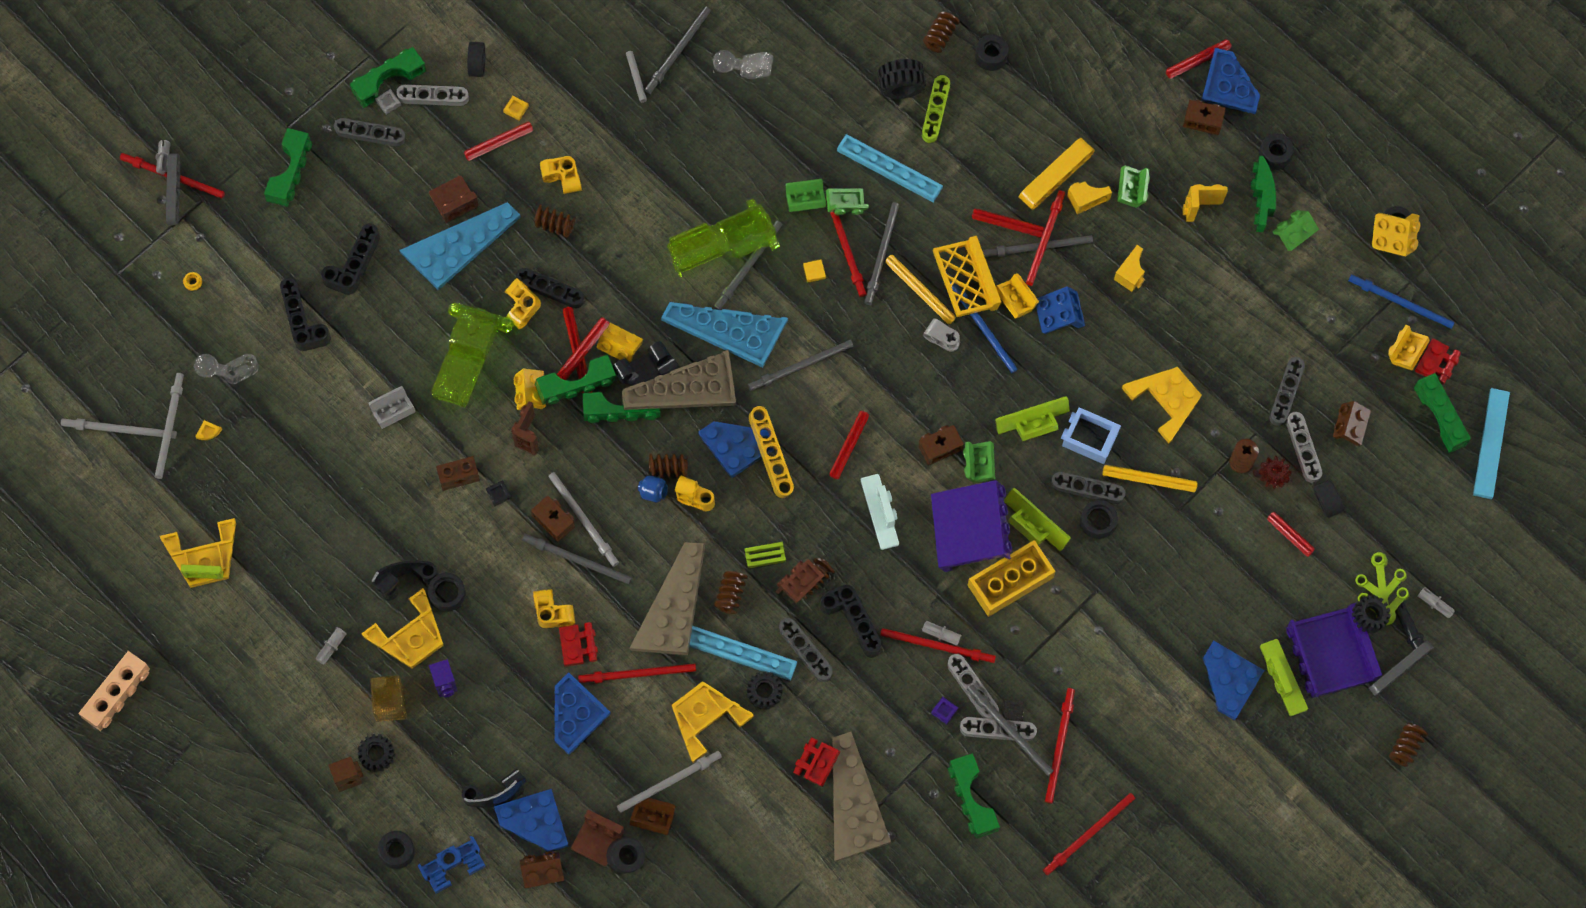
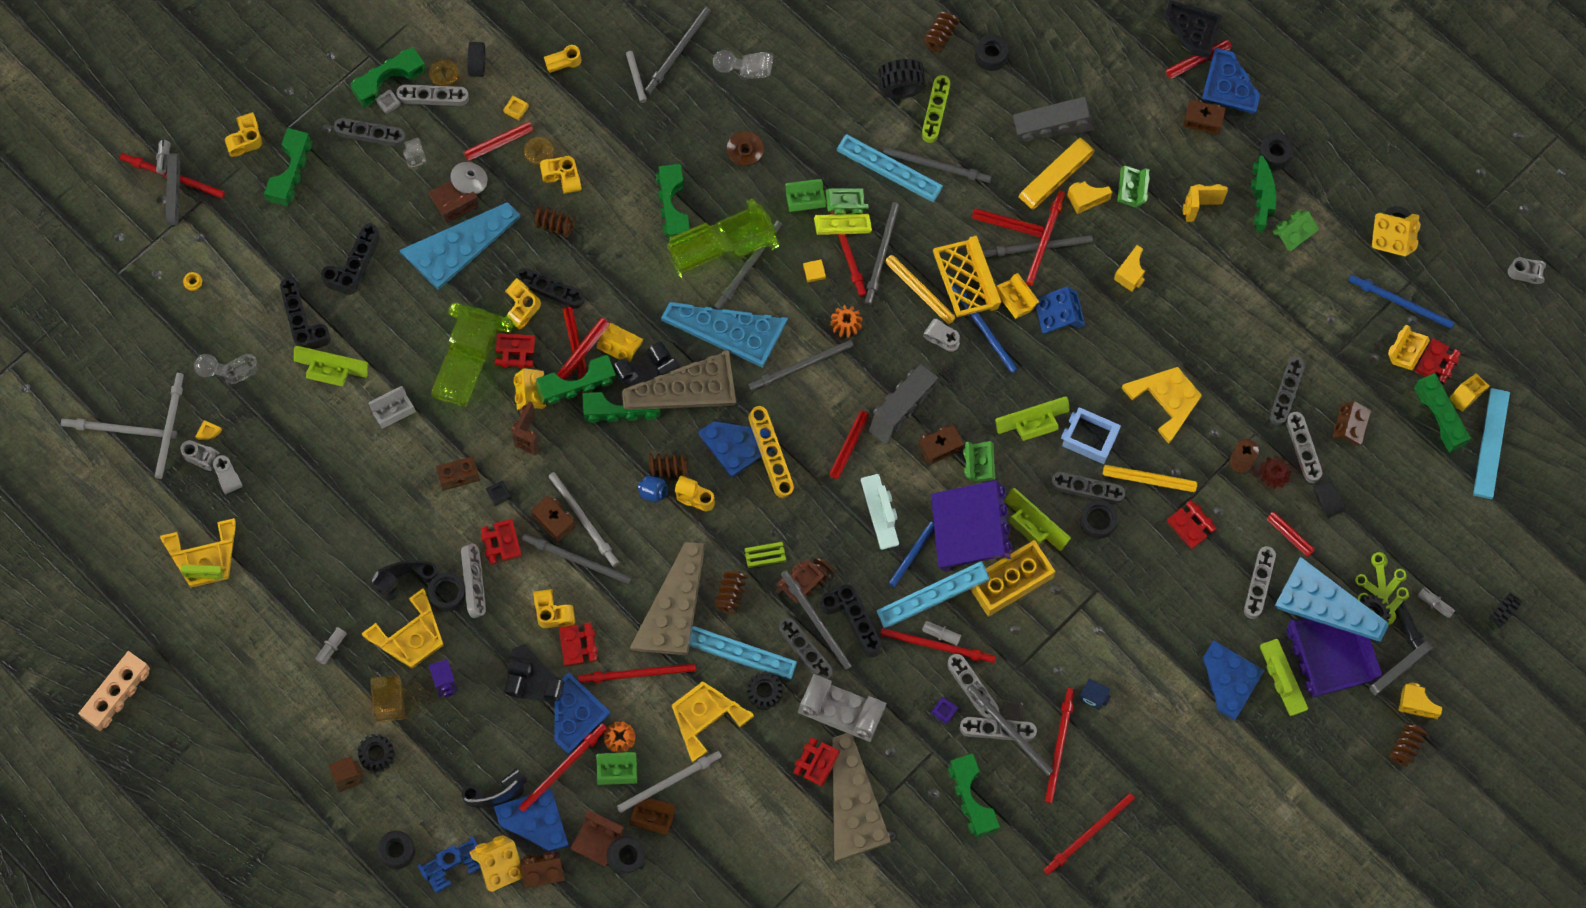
(201, 457): none -> light grey piece
(228, 476): none -> light grey piece
(239, 142): none -> yellow piece
(329, 367): none -> lime bracket
(414, 153): none -> clear brick
(451, 74): none -> clear yellow gear
(466, 183): none -> light grey dish
(474, 601): none -> light grey beam
(498, 862): none -> yellow bracket
(507, 541): none -> red plate
(516, 345): none -> red plate
(531, 678): none -> black panel
(535, 144): none -> clear yellow gear
(561, 59): none -> yellow piece
(589, 741): none -> red bar
(616, 768): none -> bright green bracket
(619, 746): none -> orange gear
(671, 182): none -> green arch
(742, 141): none -> reddish brown dish
(795, 589): none -> dark grey bar
(841, 708): none -> light grey piece
(842, 224): none -> neon yellow tile
(846, 328): none -> orange gear
(902, 403): none -> dark grey wedge
(912, 554): none -> blue bar
(933, 595): none -> medium azure tile
(972, 174): none -> dark grey bar
(1054, 120): none -> dark grey wedge
(1095, 694): none -> dark blue brick
(1187, 528): none -> red plate
(1194, 27): none -> black plate
(1262, 583): none -> light grey beam
(1322, 600): none -> dark azure wing
(1416, 702): none -> yellow arch
(1468, 392): none -> yellow arch
(1505, 610): none -> black tyre
(1531, 271): none -> light grey piece

